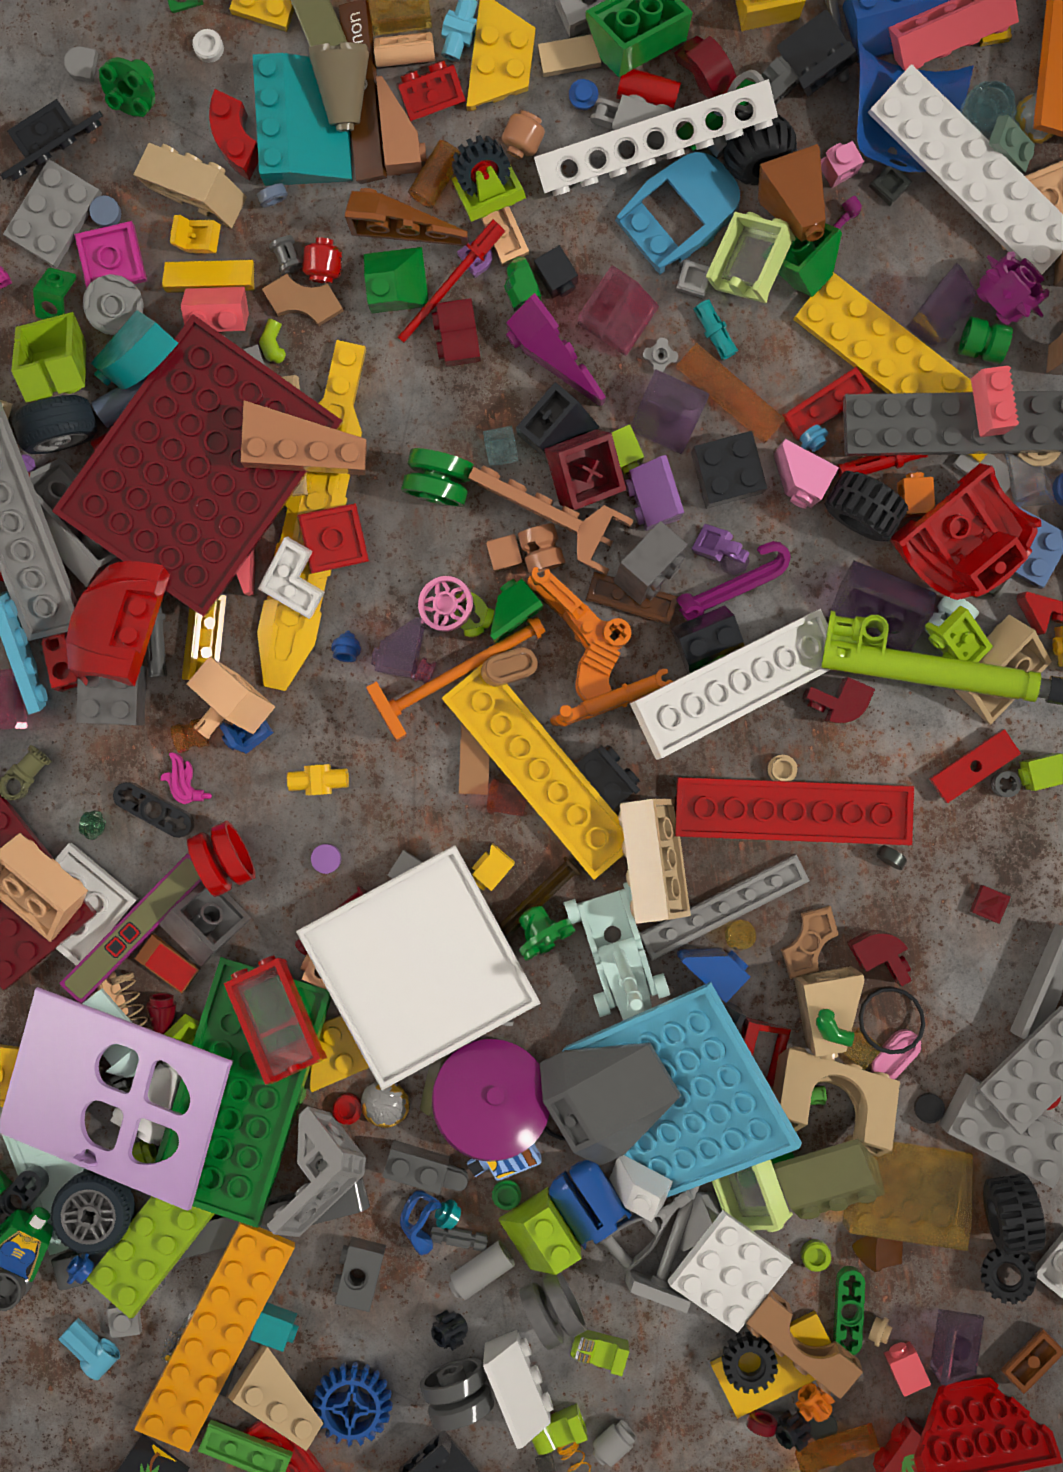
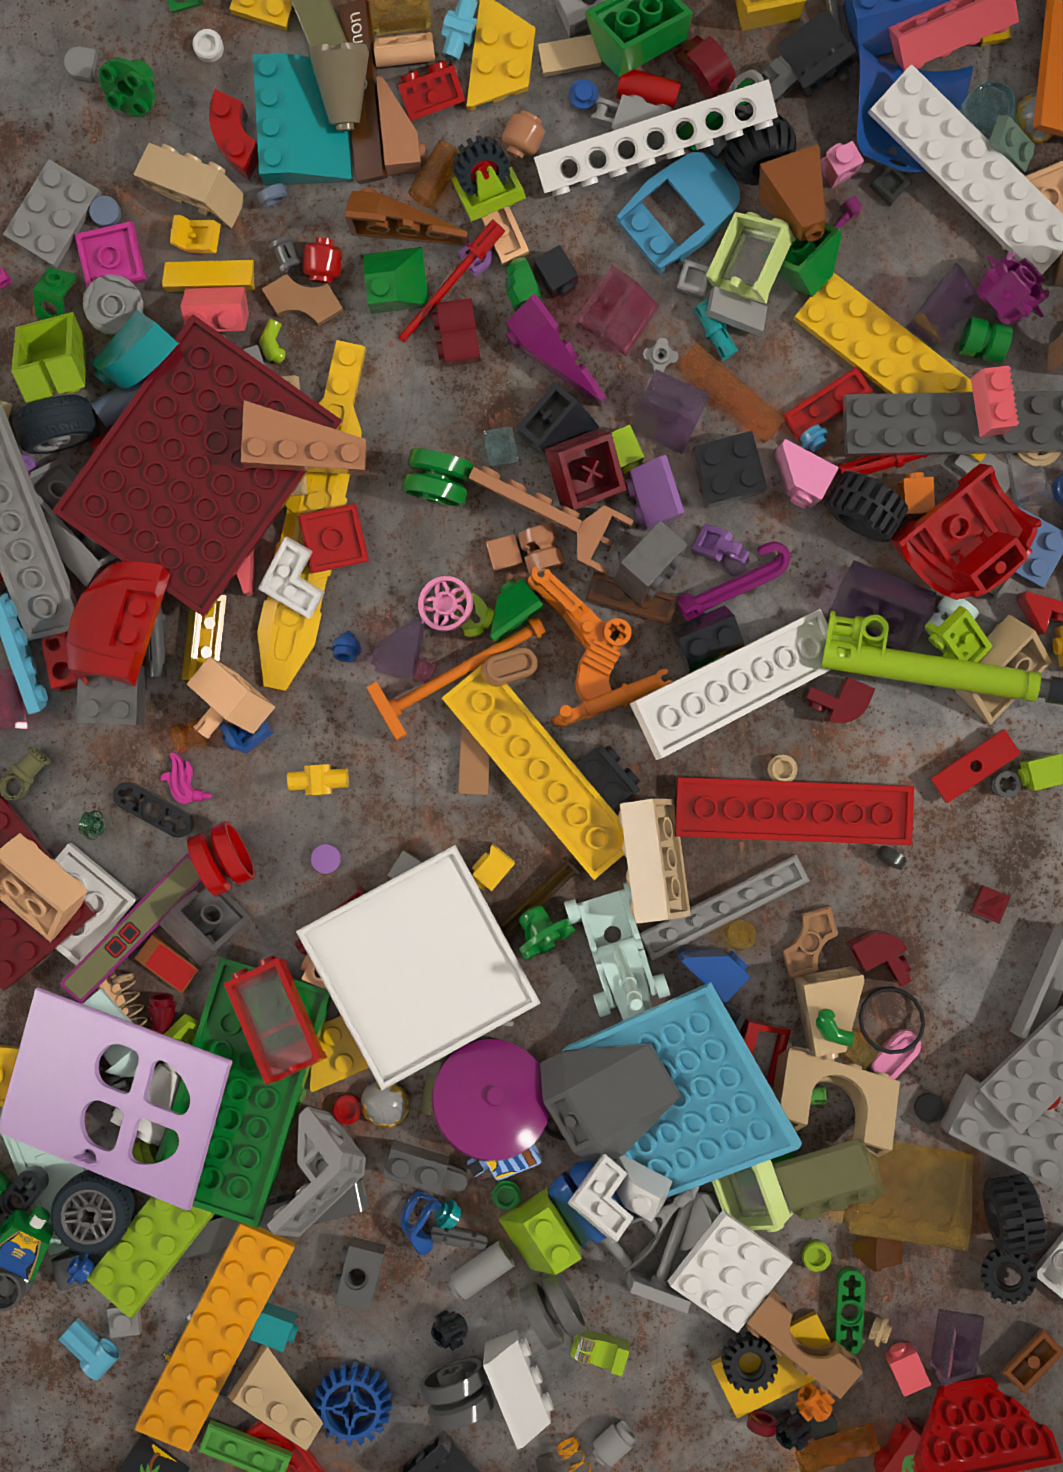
(43, 132): black bracket -> none
(505, 799): clear red tile -> none
(564, 1429): lime leg -> none
(595, 1201): none -> white tile
(736, 311): none -> light grey tile

